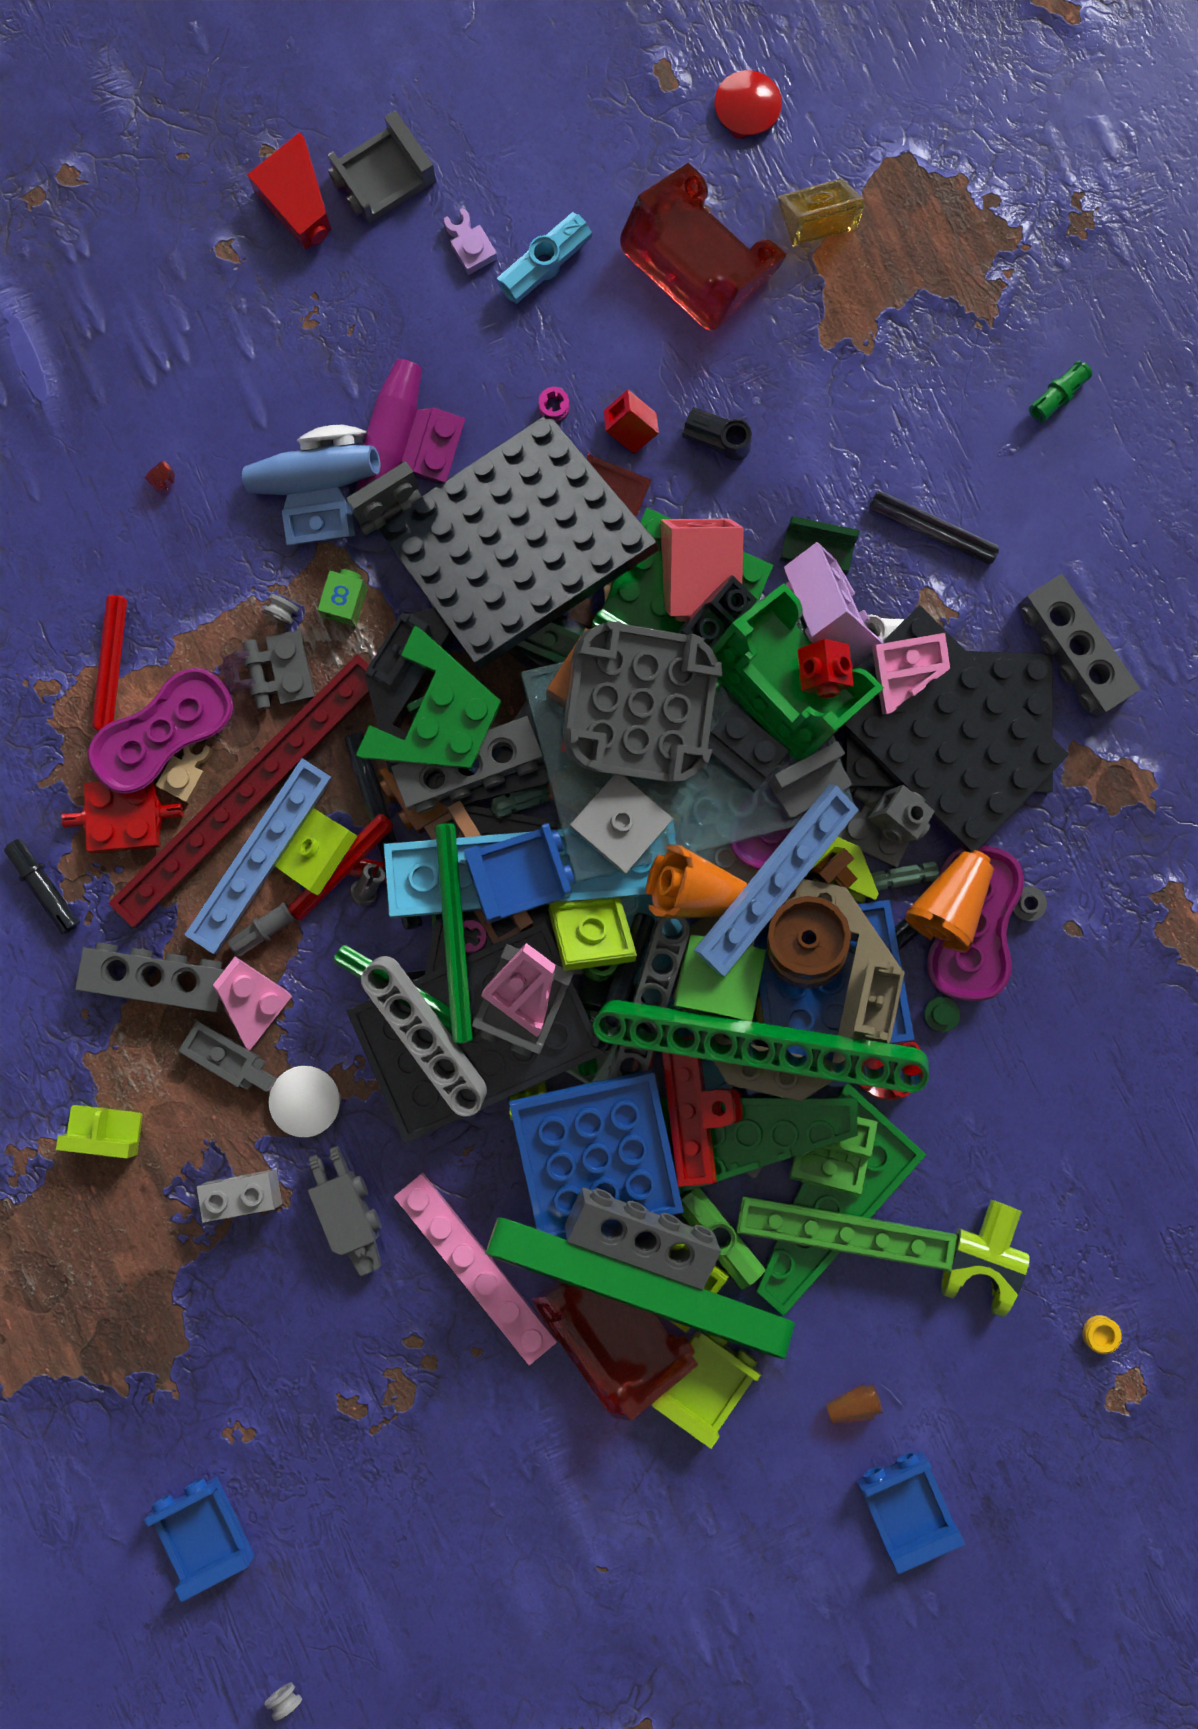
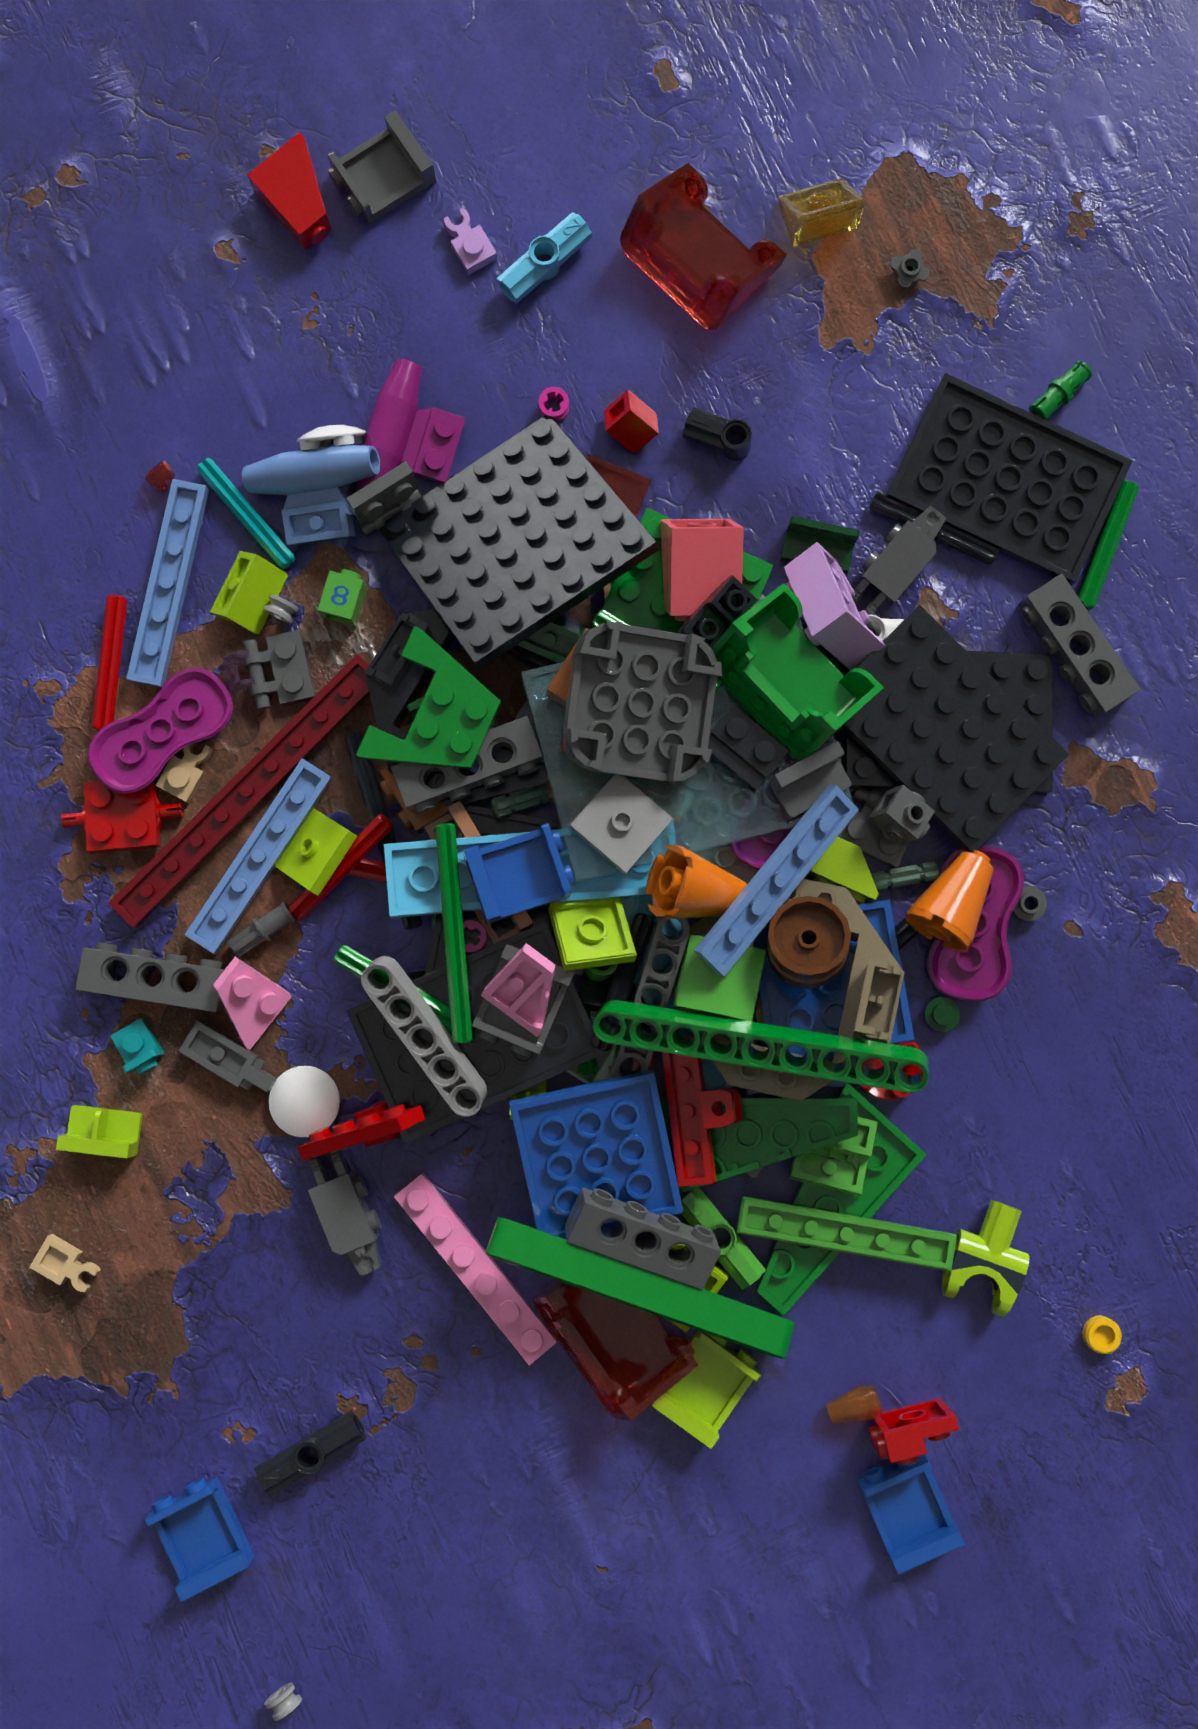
(41, 886): black axle -> none
(59, 1261): none -> tan plate
(138, 1047): none -> teal bracket
(167, 583): none -> medium blue plate
(239, 1195): light grey brick -> none
(245, 513): none -> teal axle
(248, 591): none -> lime panel
(291, 1462): none -> black piece
(365, 889): dark grey pin -> none
(374, 1126): none -> red plate
(747, 103): red dish -> none
(825, 668): red brick -> none
(835, 868): reddish brown tile -> none
(902, 560): none -> dark grey hinge
(902, 1431): none -> red plate
(908, 667): bright pink wing -> none
(909, 278): none -> dark grey plate
(1010, 478): none -> black plate
(1107, 544): none -> green axle

